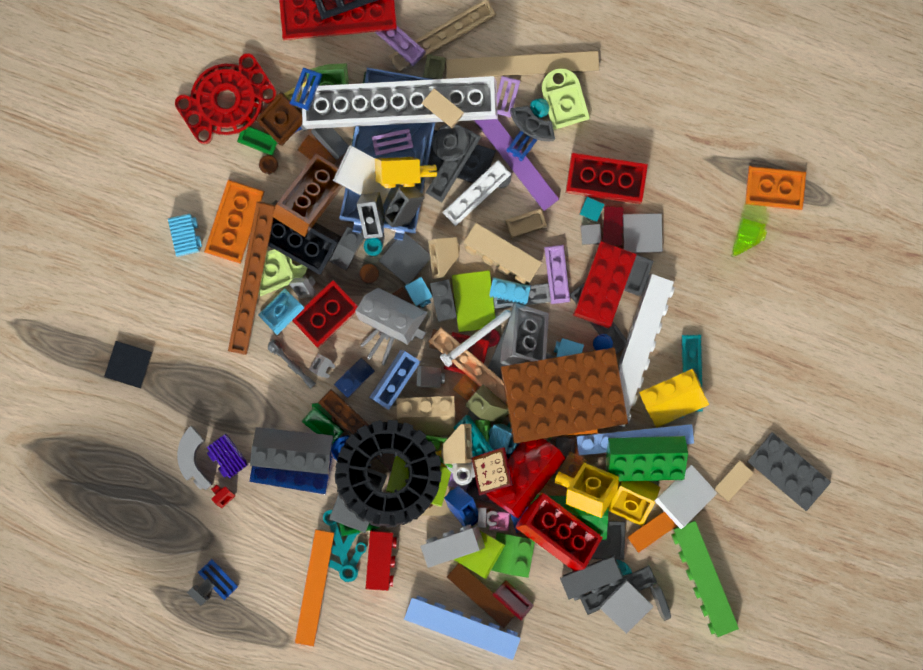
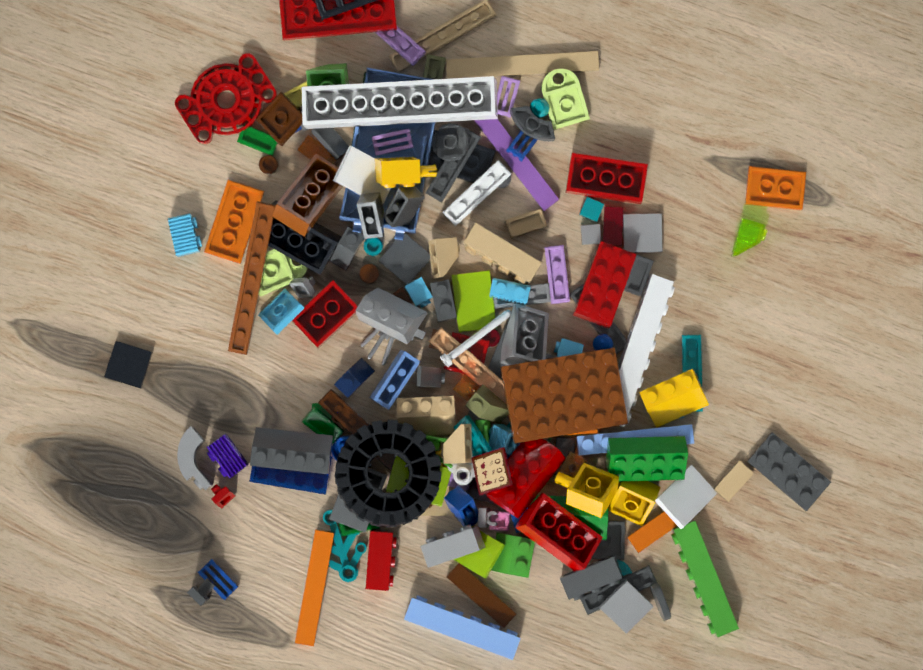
(275, 347): dark grey piece -> none
(312, 92): blue tile -> none
(320, 366): light grey tile -> none
(442, 108): tan tile -> none
(513, 600): dark red tile -> none

